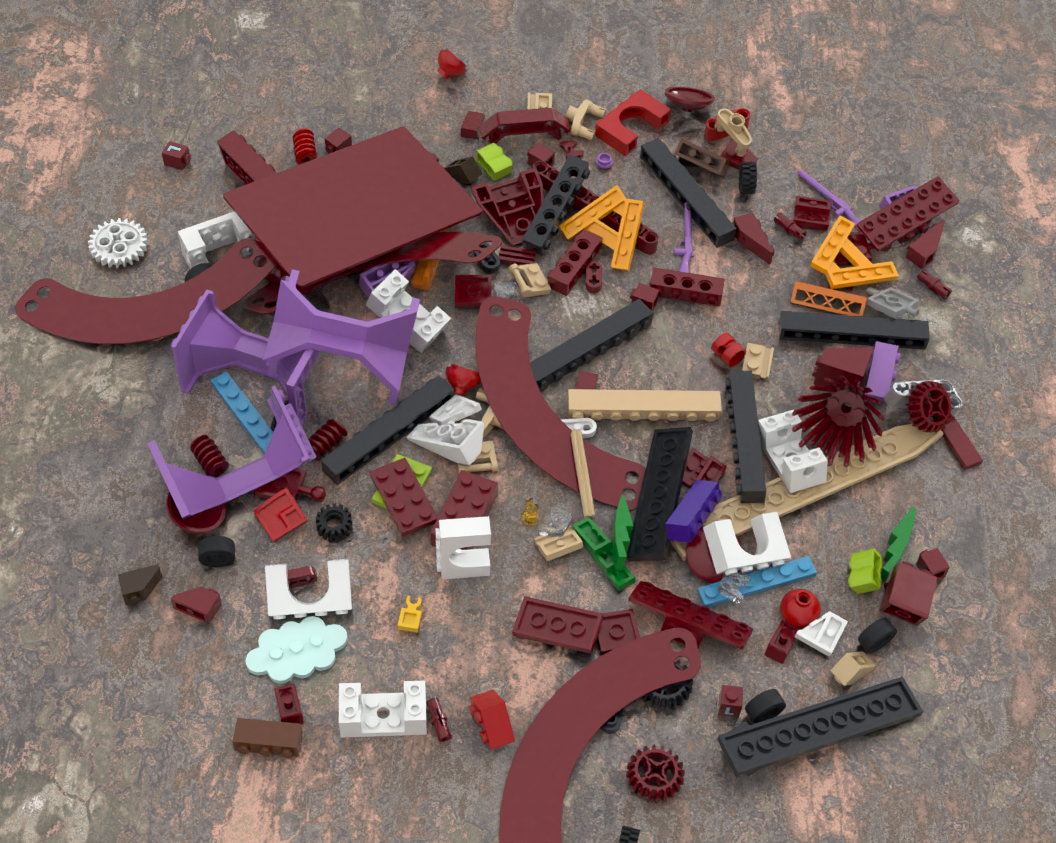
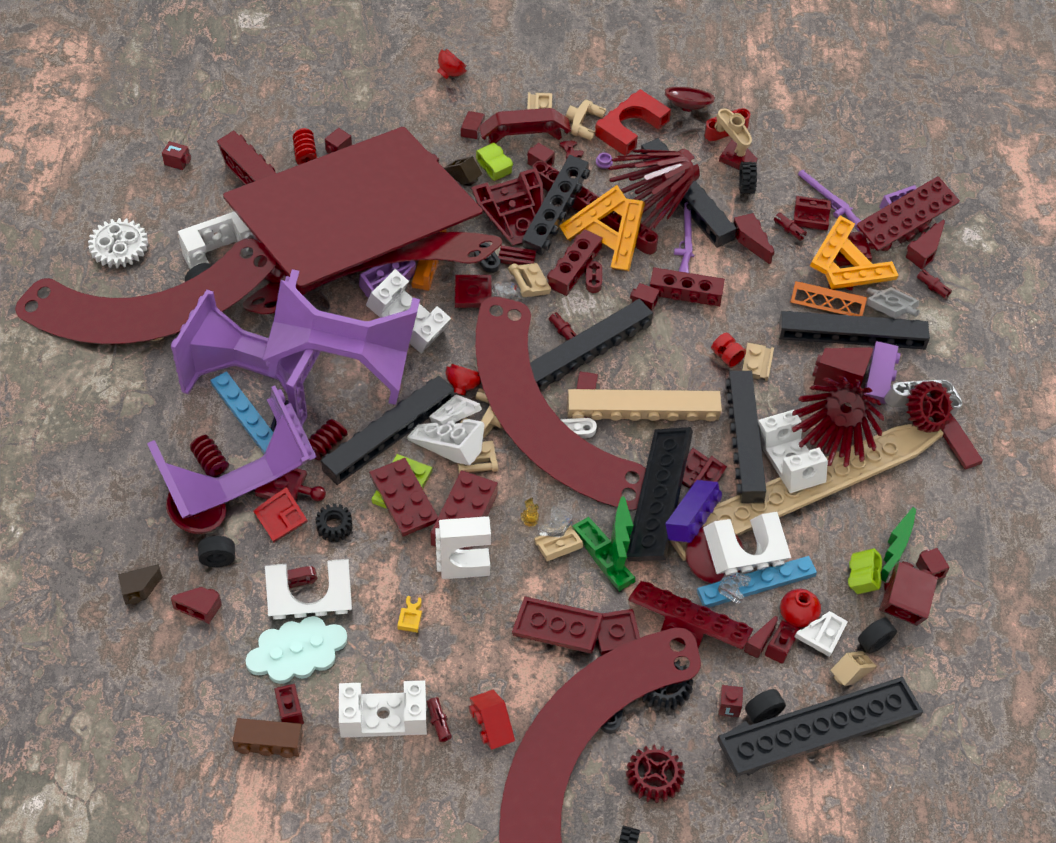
(563, 327): none -> dark red pin
(582, 474): tan axle -> none
(672, 173): none -> dark red plant
(702, 157): reddish brown brick -> none
(758, 641): none -> dark red slope

